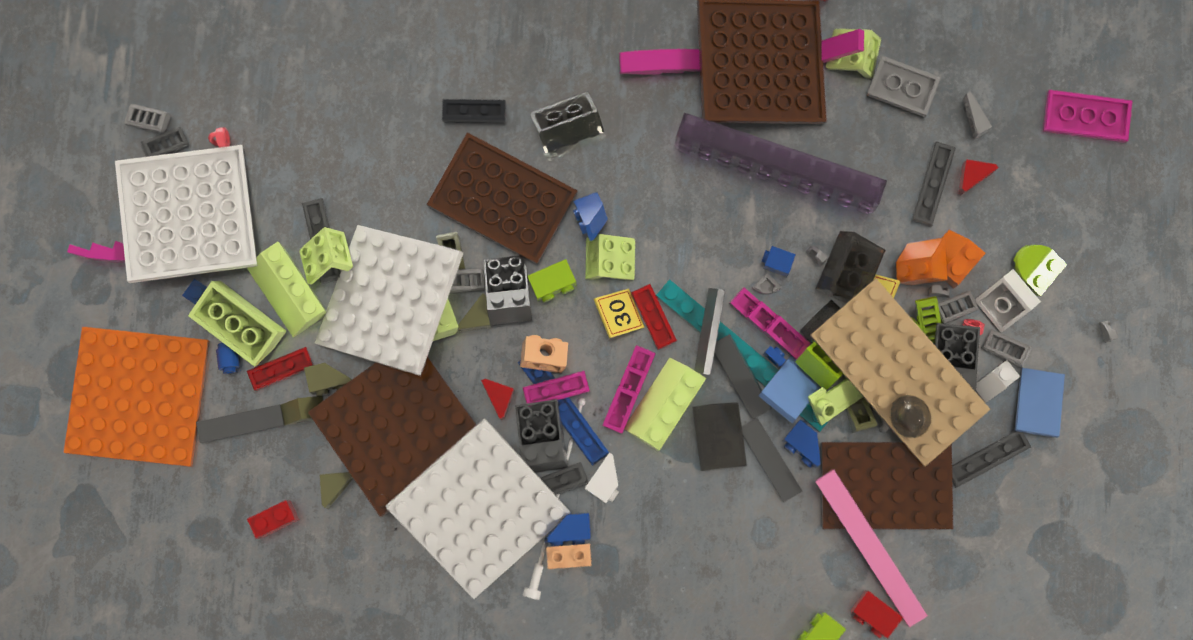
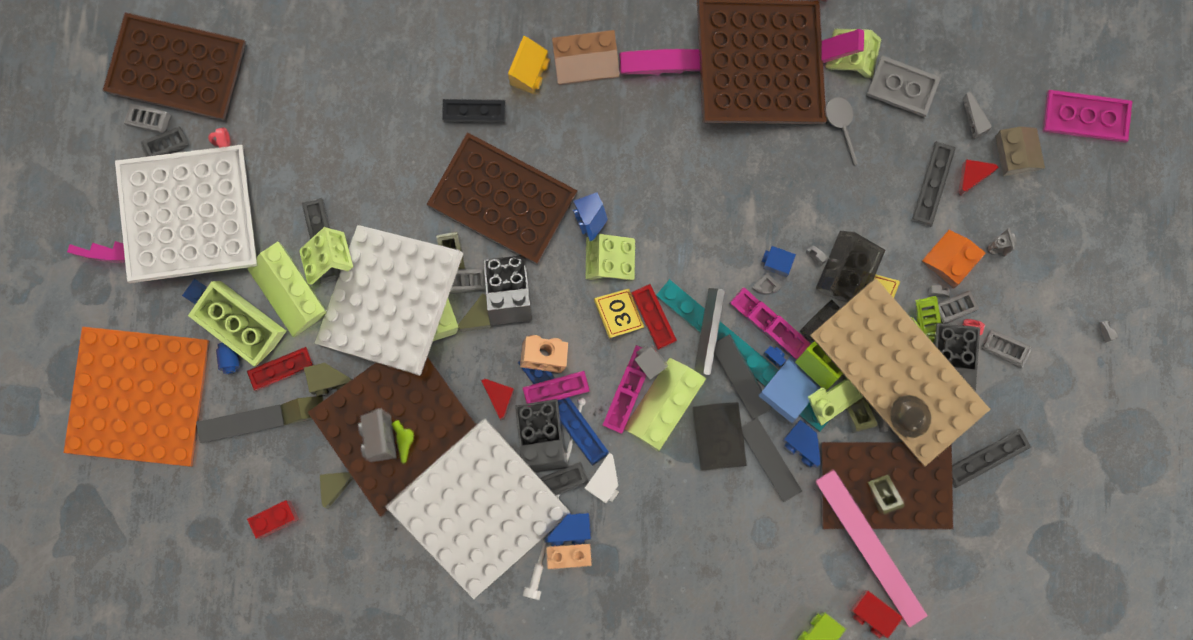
(174, 66): none -> reddish brown plate
(377, 436): none -> light grey slope
(404, 439): none -> lime animal
(528, 66): none -> yellow slope
(552, 281): lime brick -> none
(567, 122): clear smoke slope -> none
(586, 57): none -> medium nougat slope
(650, 361): none -> light grey brick
(779, 163): clear purple brick -> none
(840, 114): none -> light grey piece
(885, 495): none -> olive slope
(922, 262): orange slope -> none
(996, 381): white slope -> none
(1003, 243): none -> light grey hinge
(1007, 301): white slope -> none
(1019, 150): none -> dark tan slope
(1038, 267): lime slope -> none
(1039, 402): medium blue tile -> none

